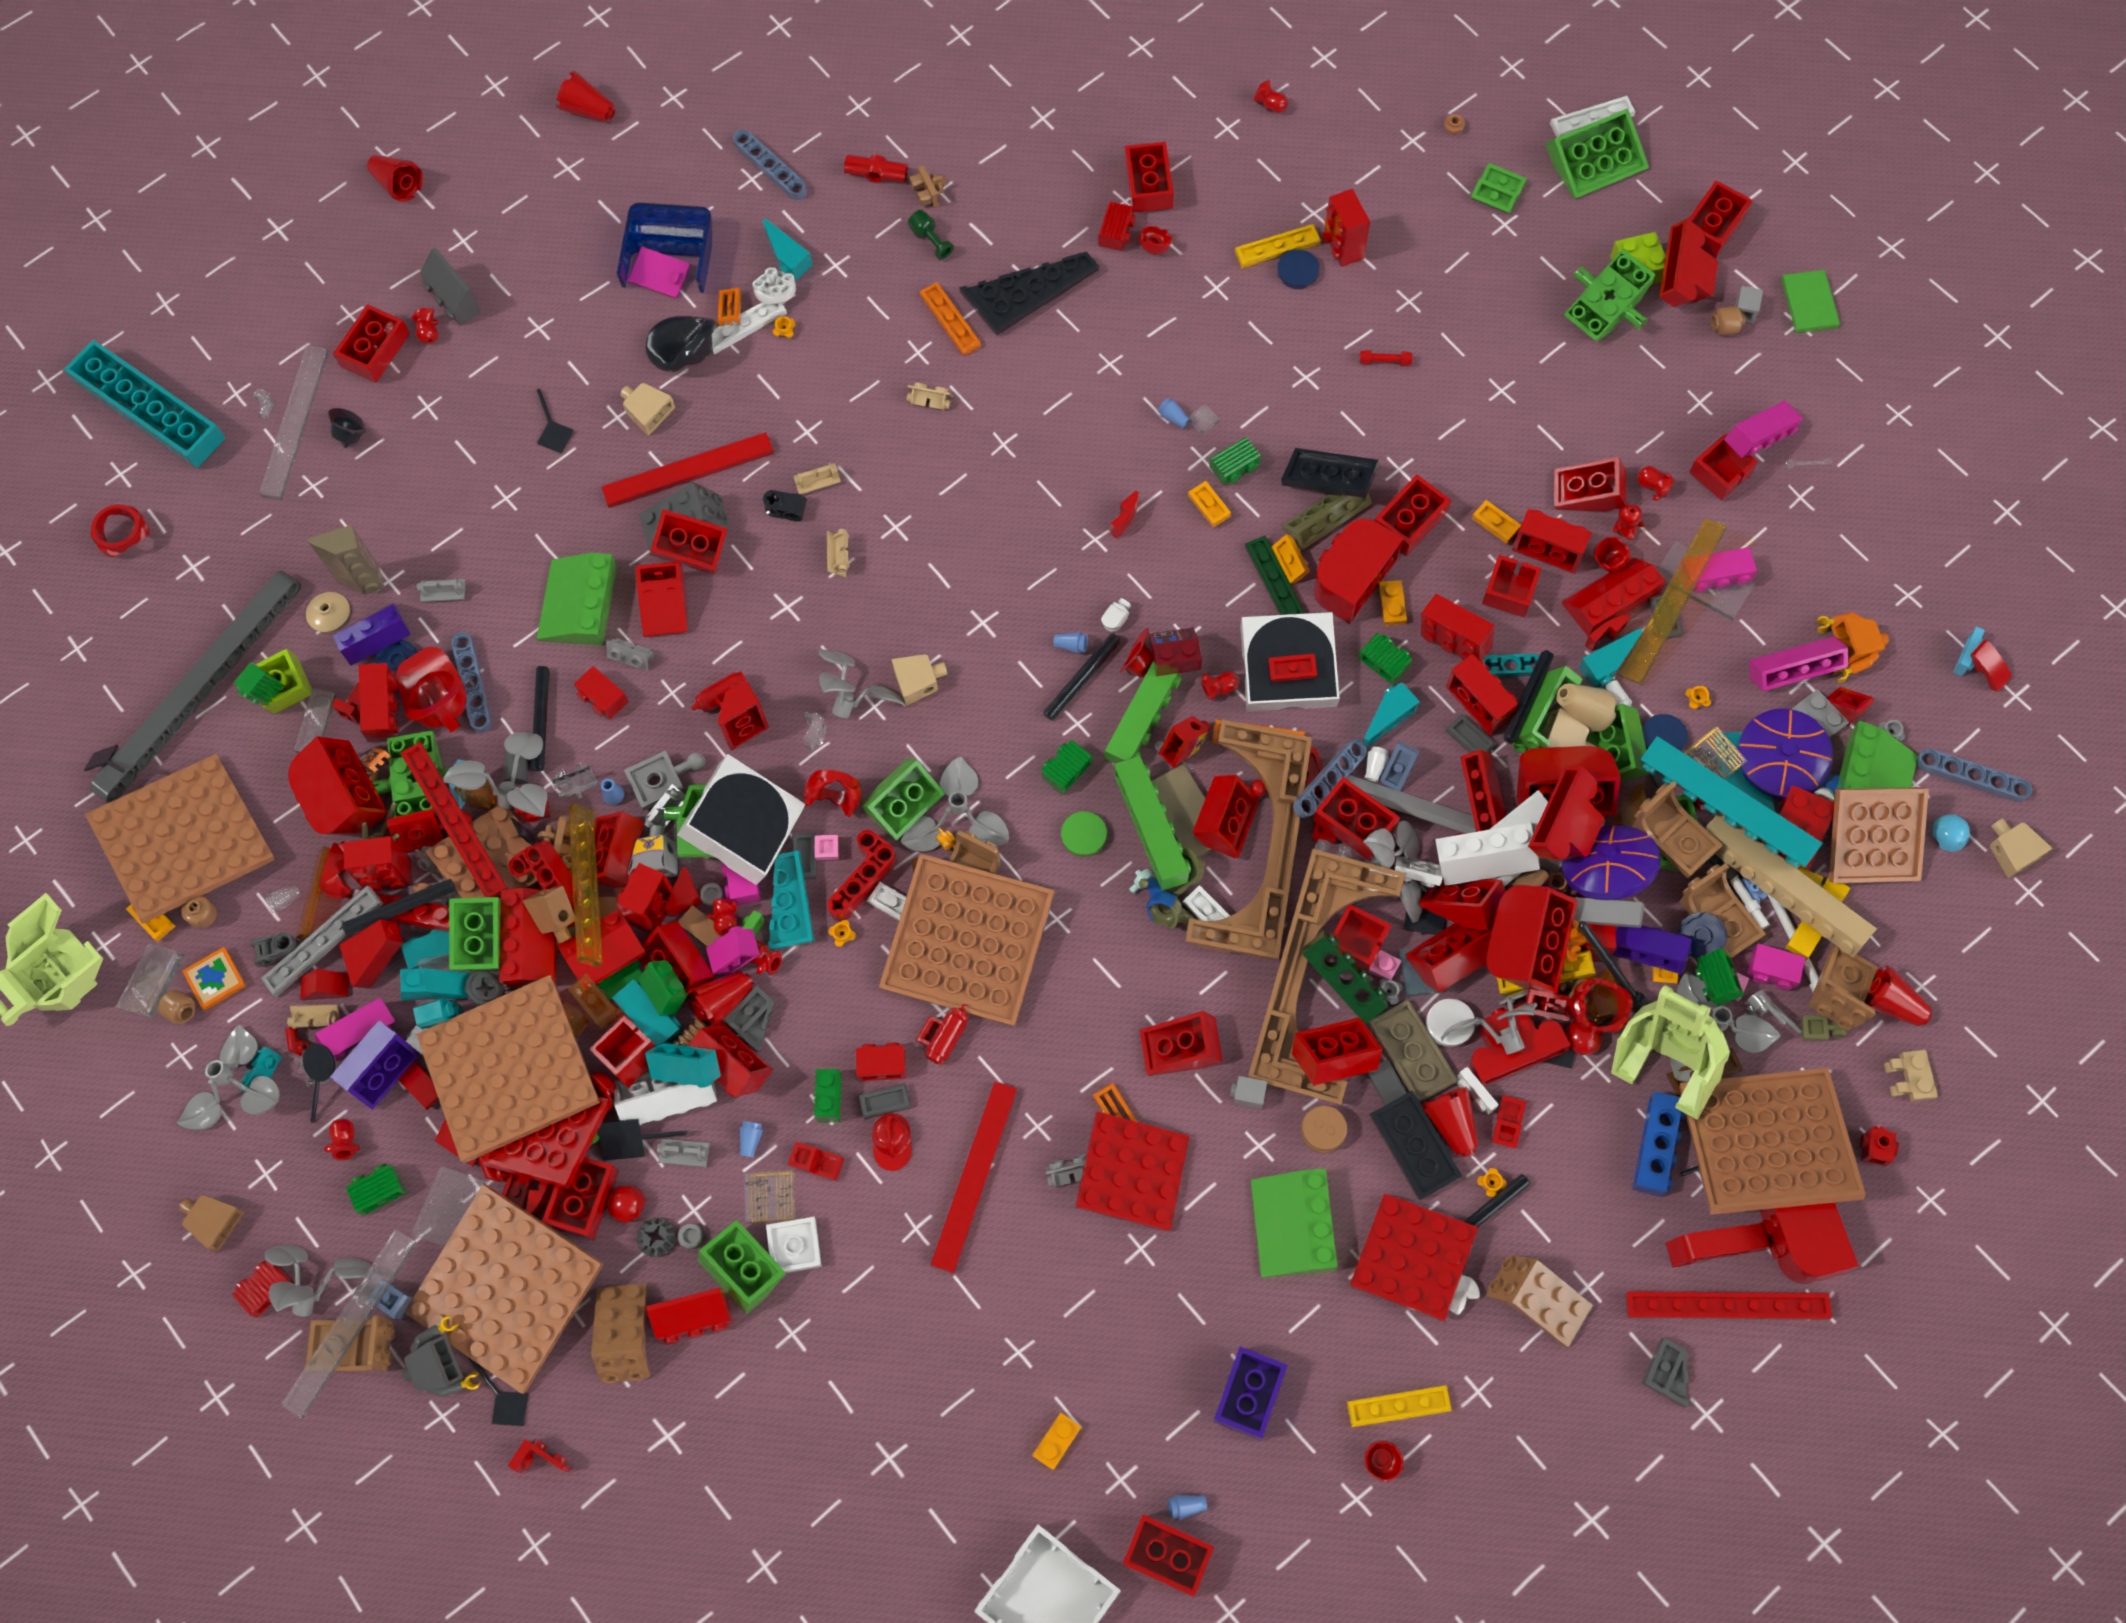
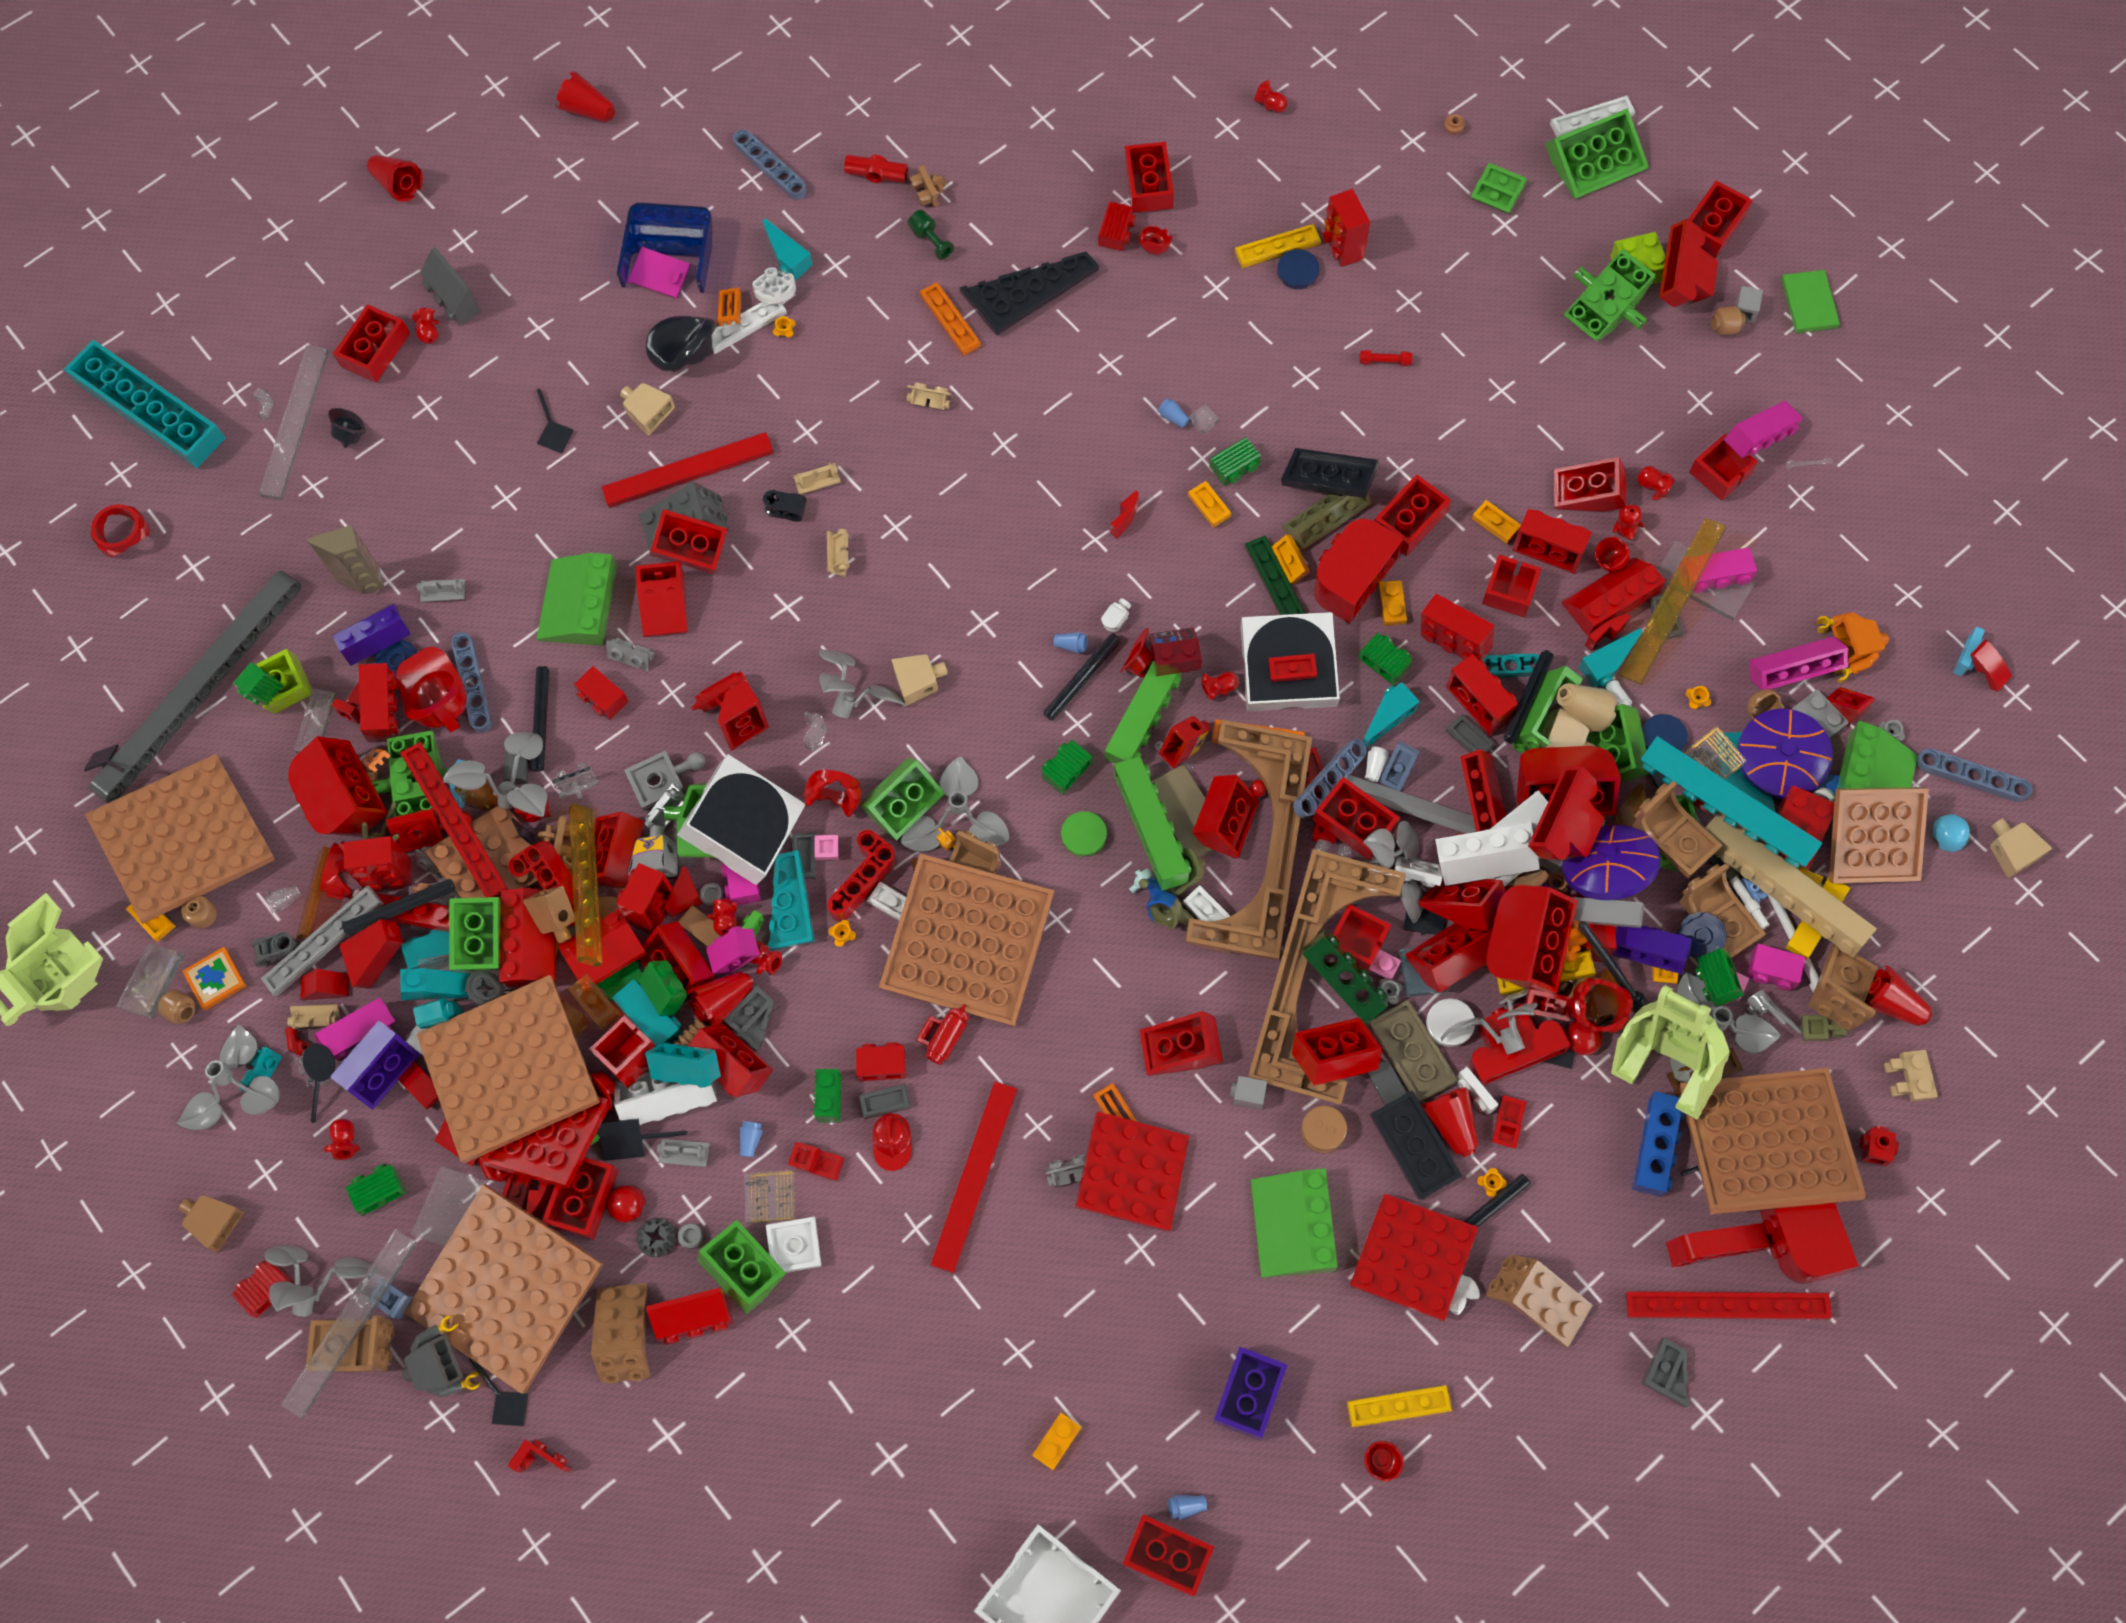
(331, 619): tan dish -> none
(612, 792): medium blue cone -> none
(1763, 701): none -> medium nougat hair

